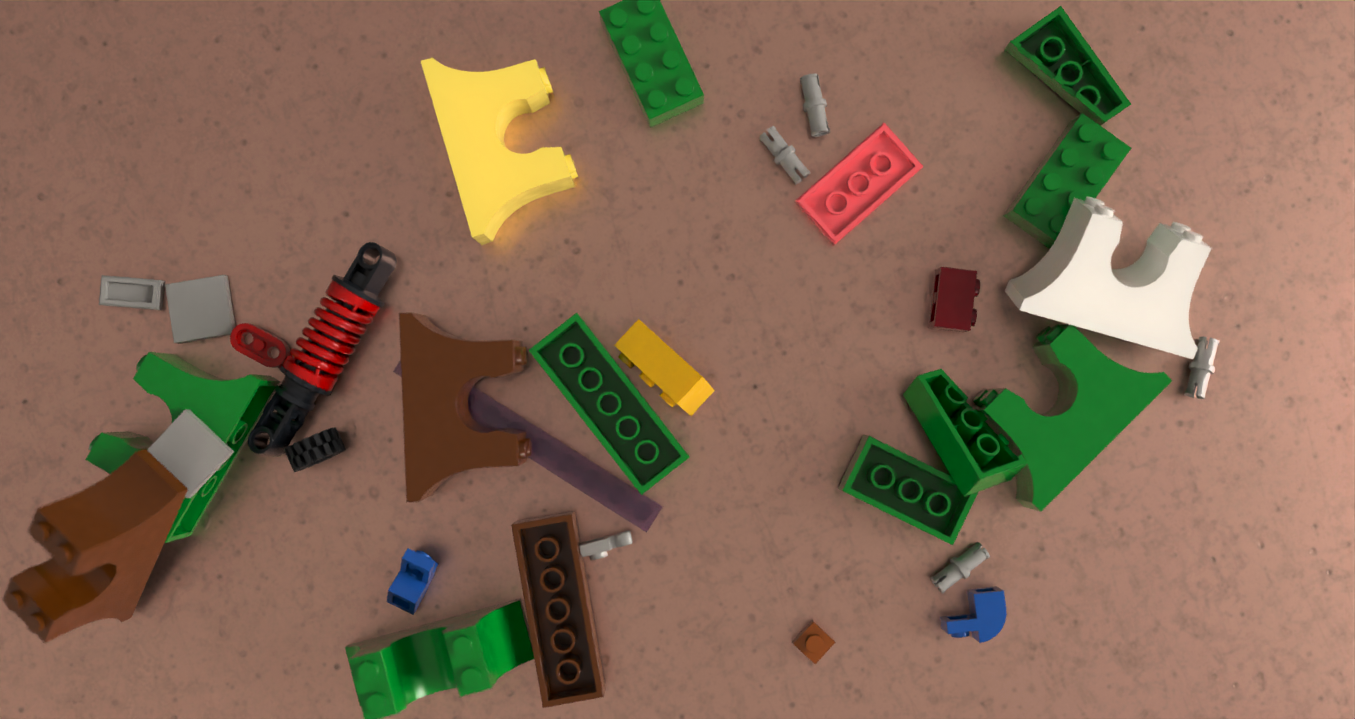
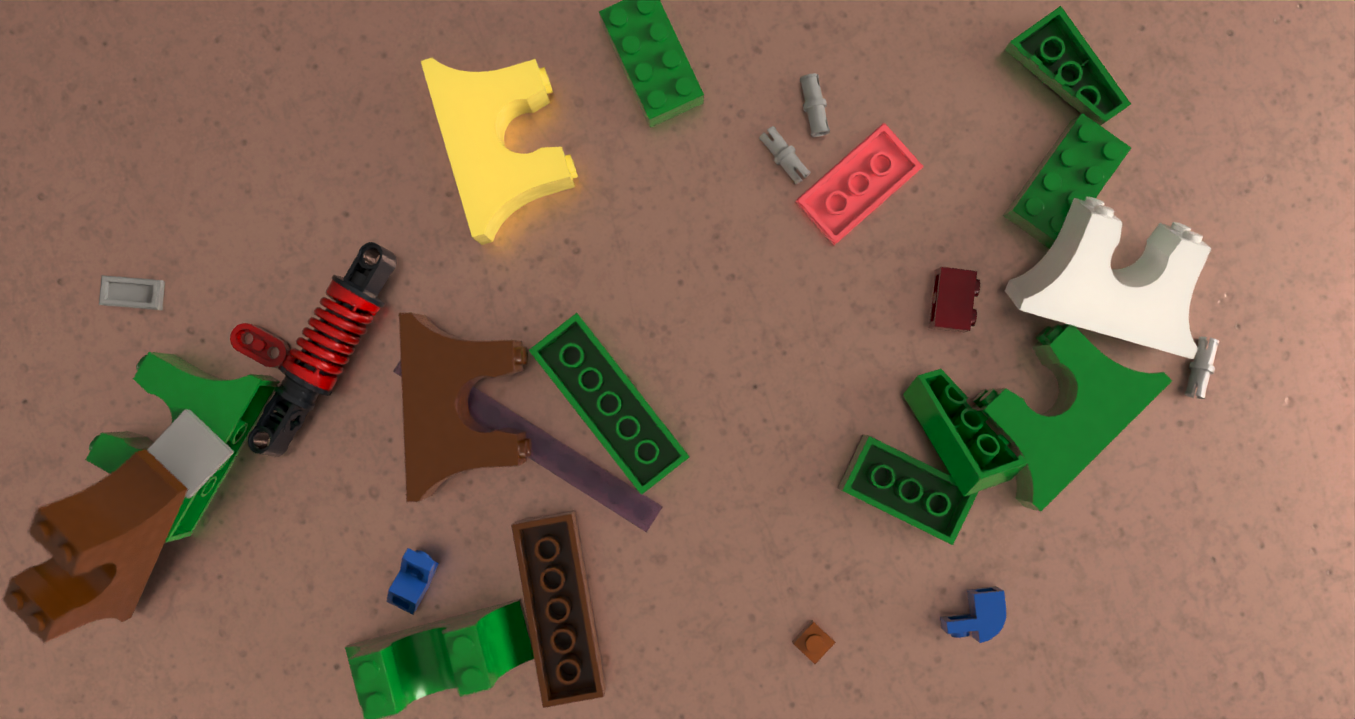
(200, 309): light grey tile -> none
(314, 449): black tyre -> none
(598, 547): light grey plate -> none
(663, 367): yellow wedge -> none
(960, 567): light grey pin -> none

